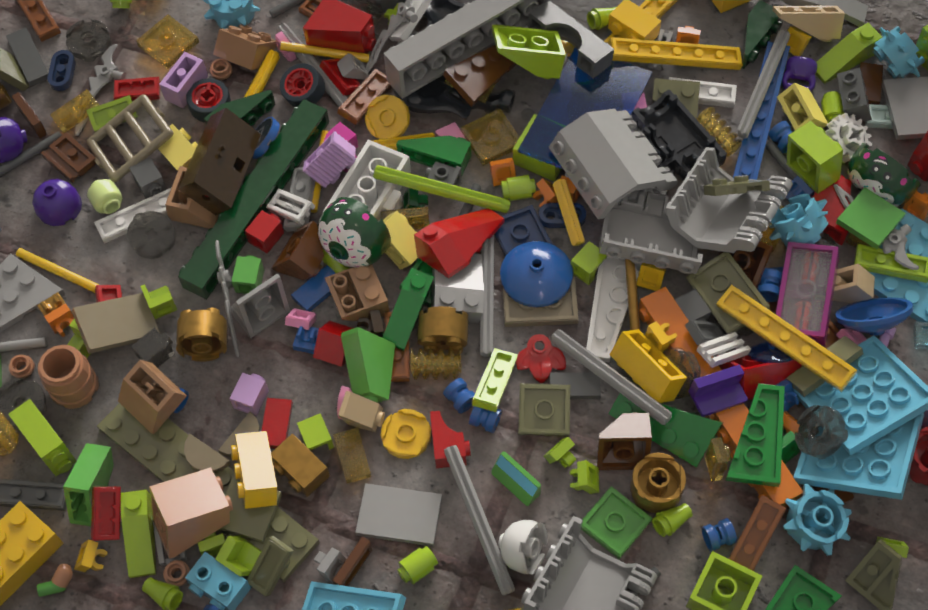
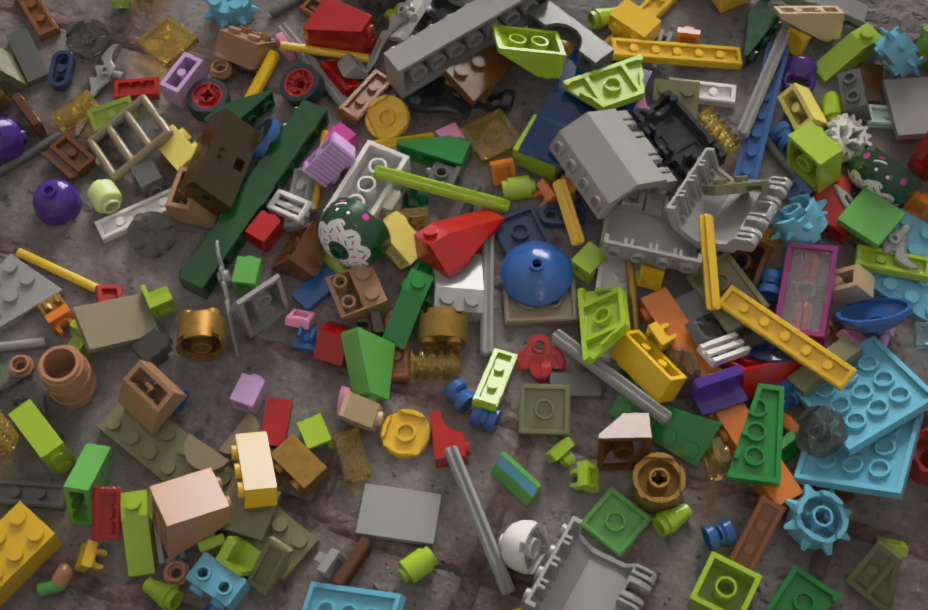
(602, 320): none -> lime wing
(609, 85): none -> lime wing
(709, 262): none -> yellow axle

